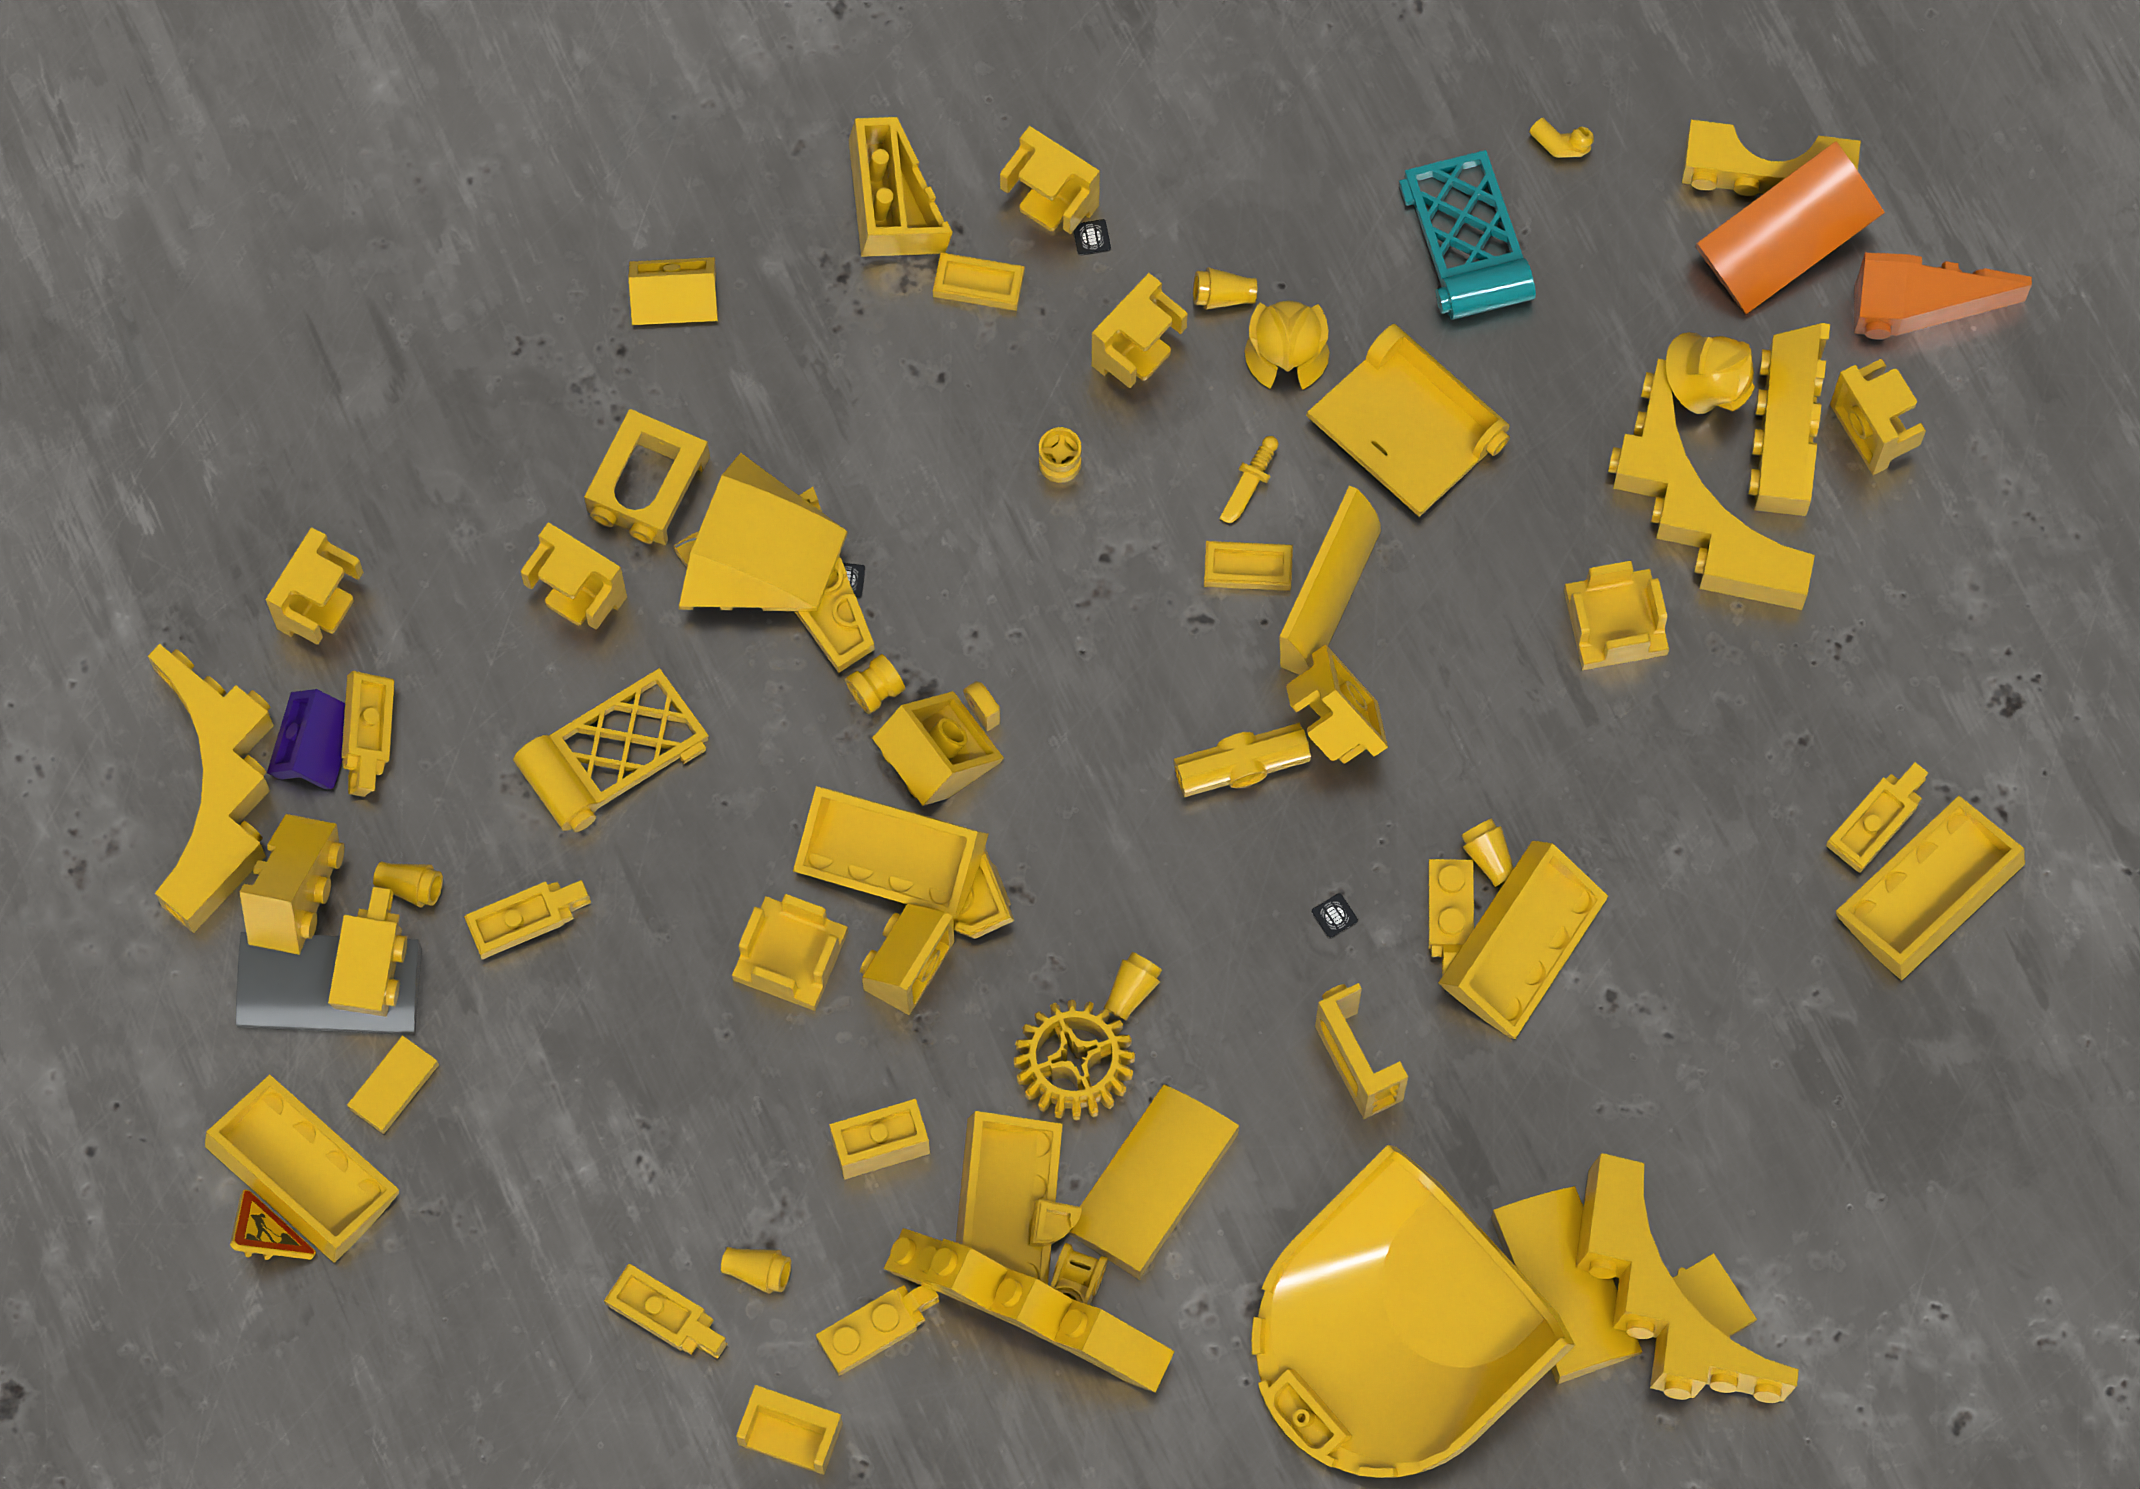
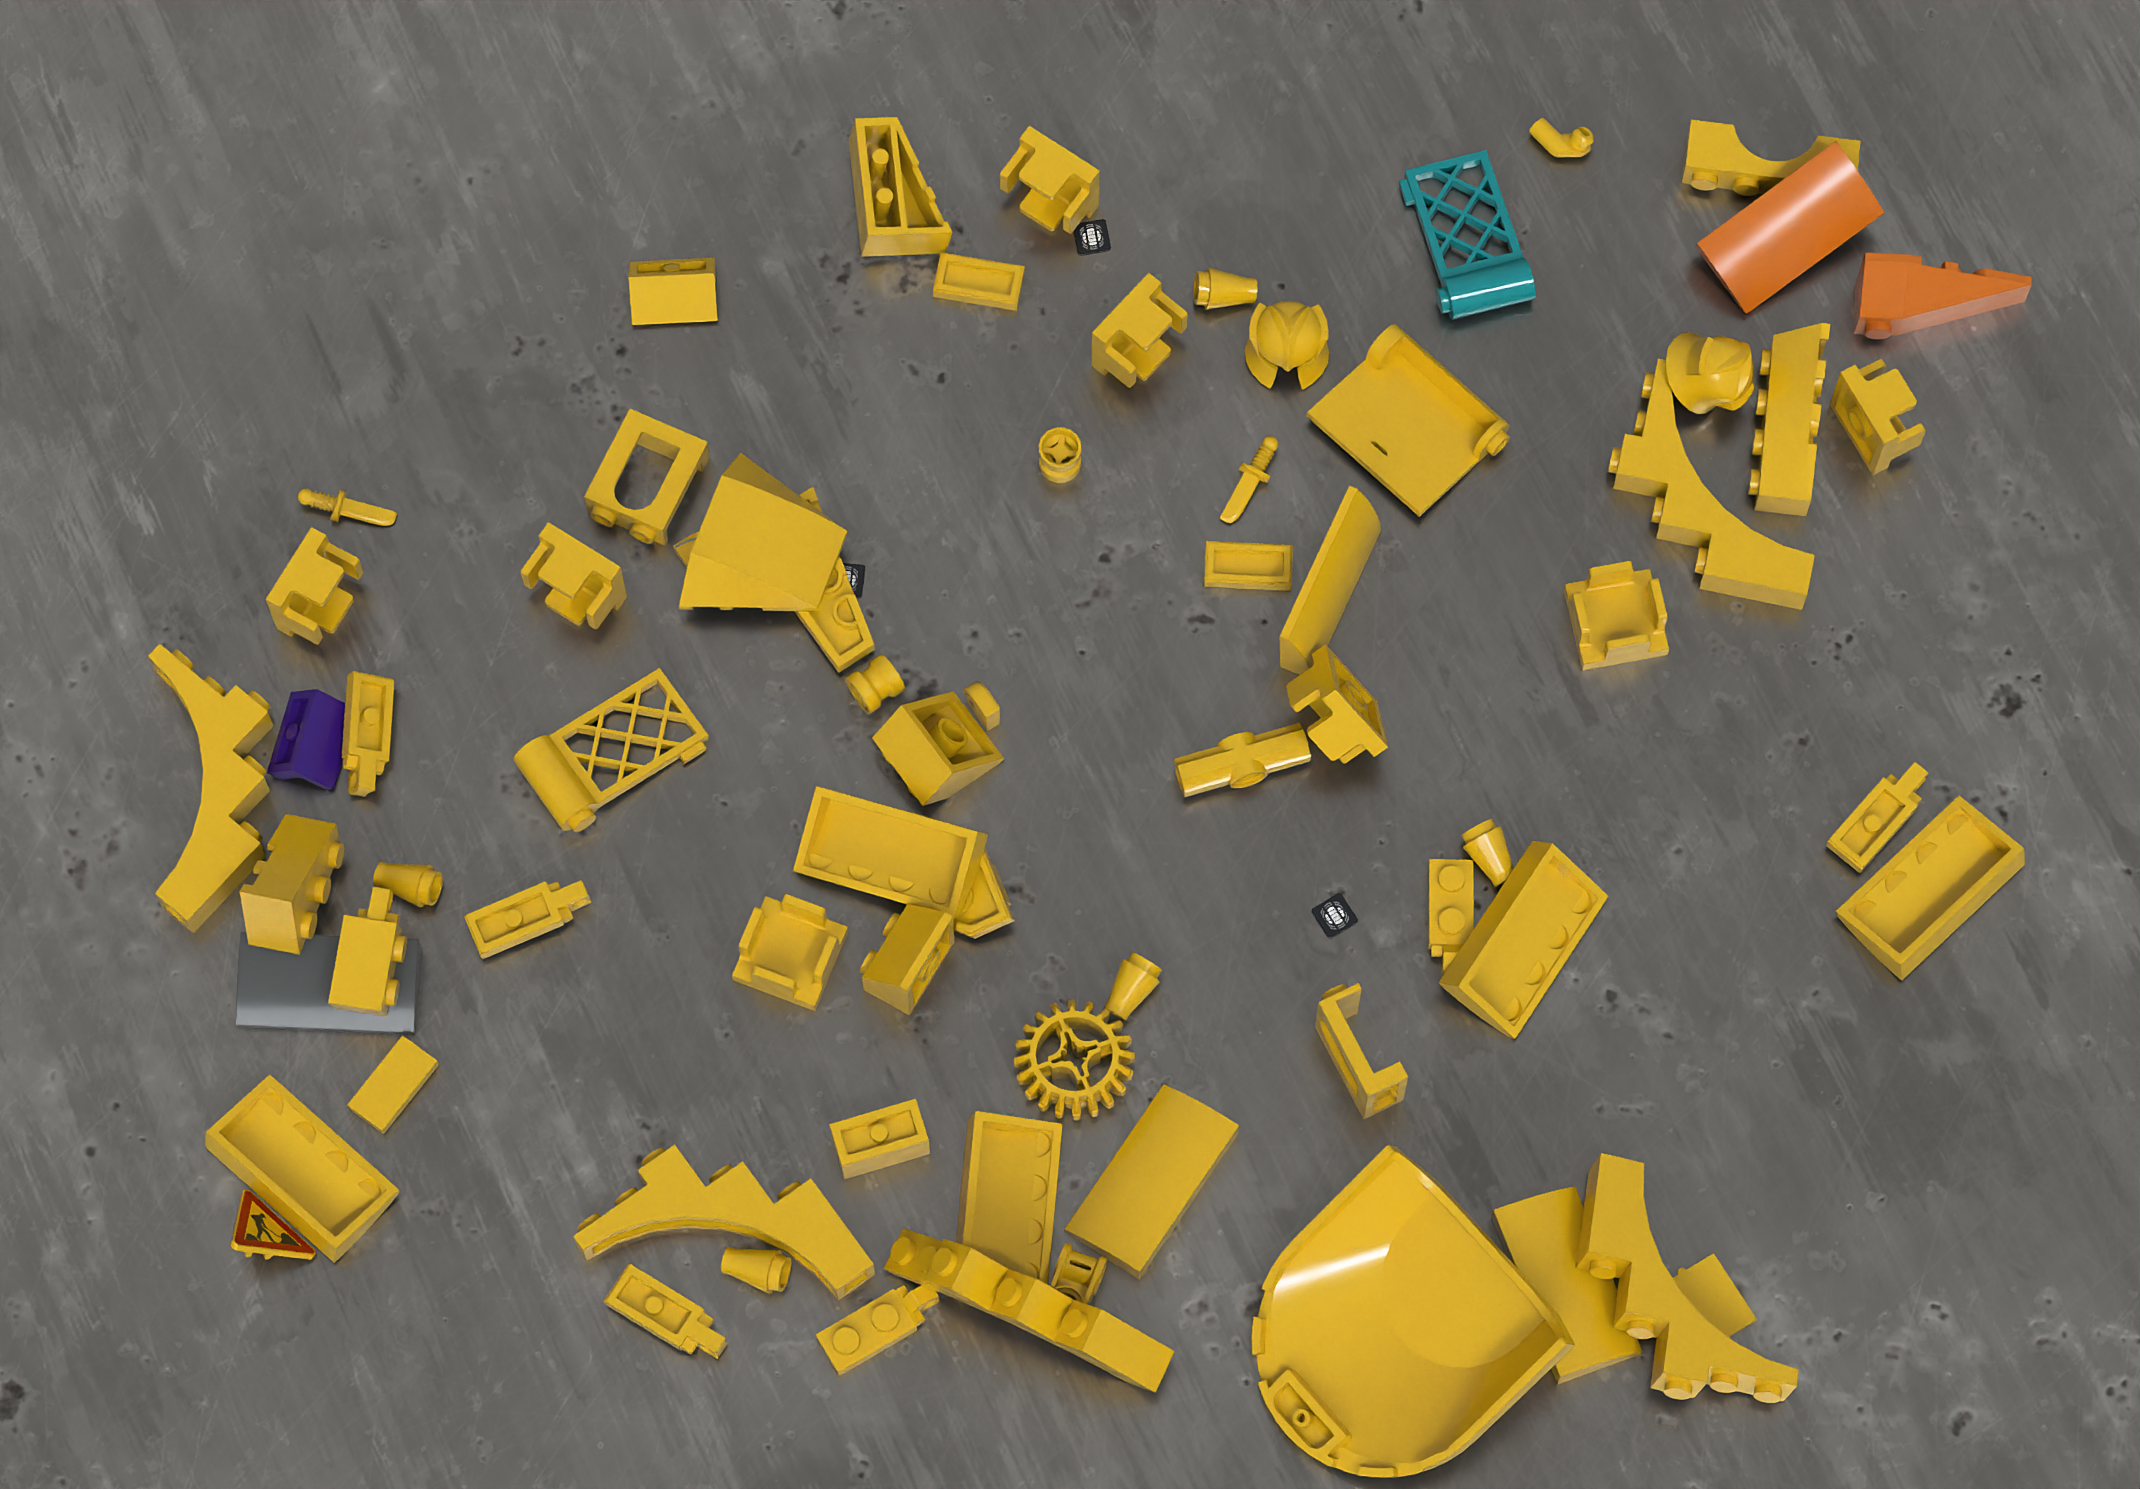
(346, 507): none -> yellow piece
(734, 1202): none -> yellow arch
(789, 1429): yellow panel -> none
(1052, 1222): yellow tile -> none

